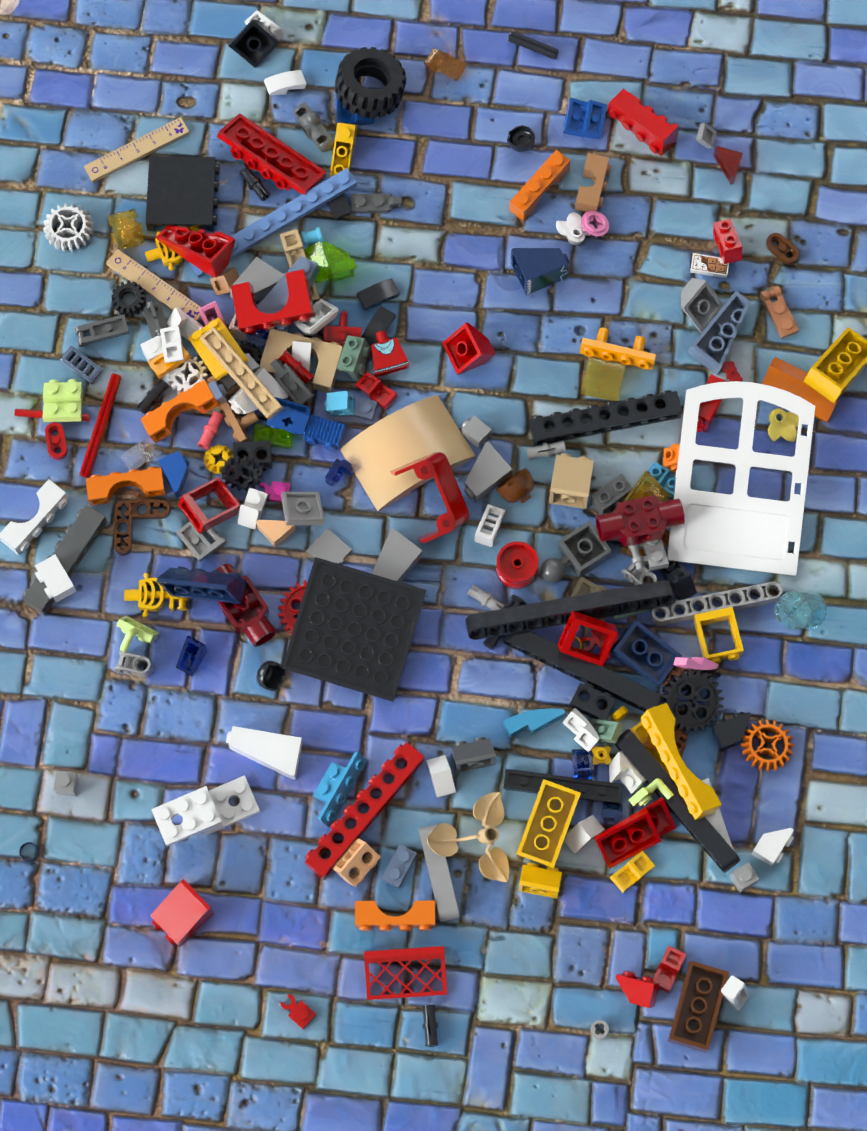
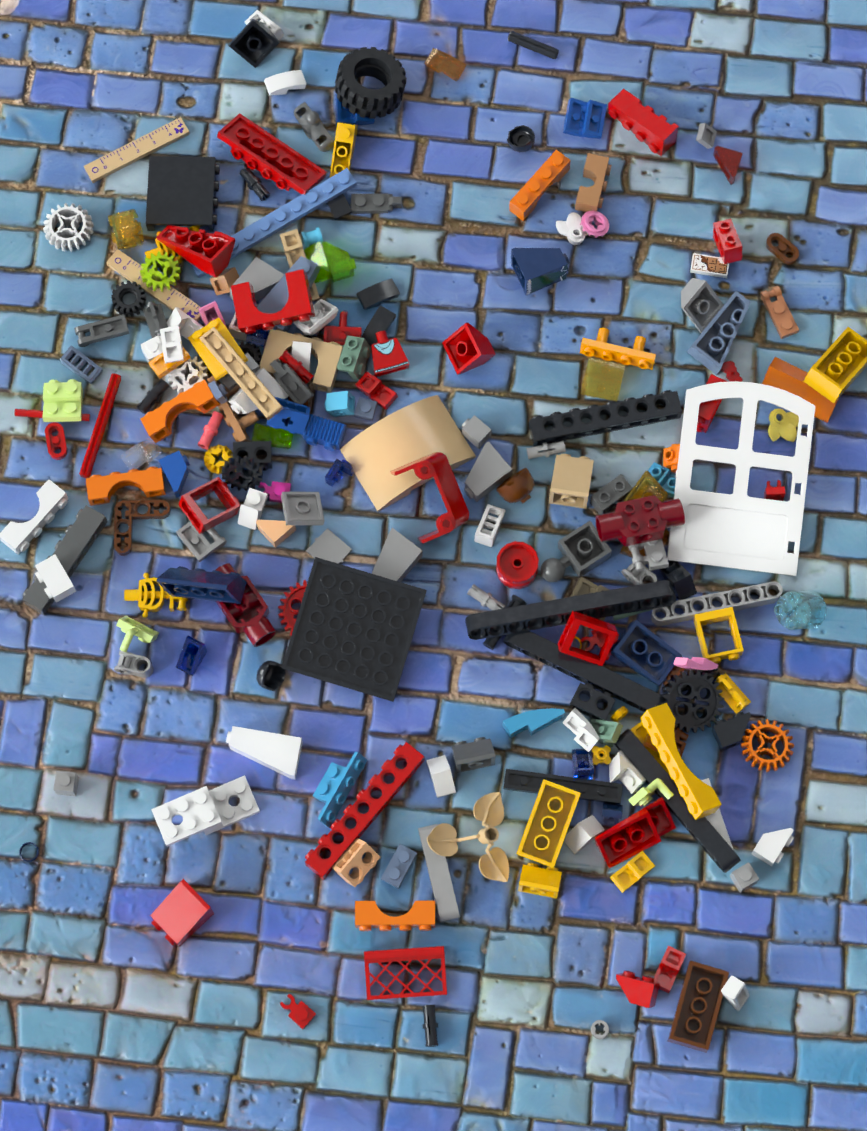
(166, 266): none -> lime gear
(732, 694): none -> yellow hinge
(774, 493): none -> red tile

